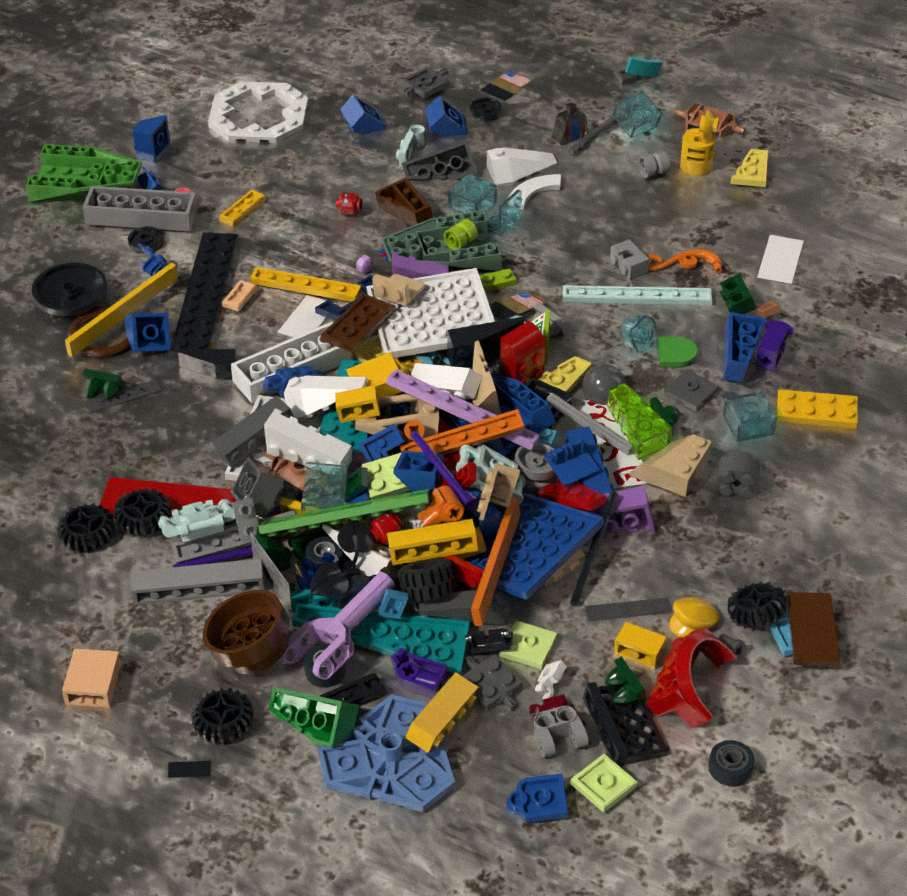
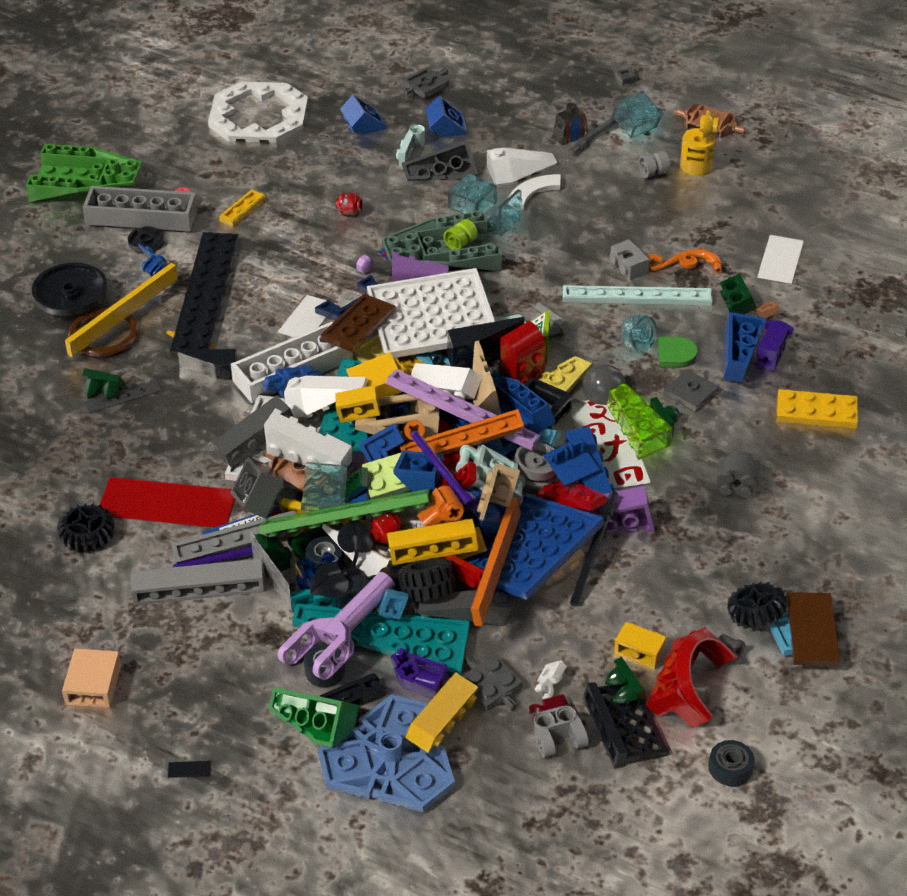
(130, 507): black gear -> none
(147, 181): blue hinge -> none
(148, 331): blue slope -> none
(151, 138): blue slope -> none
(197, 520): light aqua brick -> none
(208, 718): black gear -> none
(239, 295): light nougat plate -> none
(246, 519): light grey hinge -> none
(248, 631): reddish brown wheel -> none
(305, 284): yellow plate -> none
(397, 288): tan bracket -> none
(404, 202): reddish brown wedge -> none
(485, 109): black tile -> none
(497, 640): black hinge -> none
(498, 280): lime plate -> none
(506, 84): sticker -> none
(515, 304): sticker -> none
(530, 645): yellowish green plate -> none
(539, 798): blue plate -> none
(586, 421): light grey axle -> none
(603, 783): yellowish green plate -> none
(628, 609): flat silver sticker -> none
(643, 67): teal slope -> none
(676, 464): tan wedge -> none
(691, 615): yellow piece -> none
(749, 416): clear light blue brick -> none
(753, 169): light yellow wing -> none

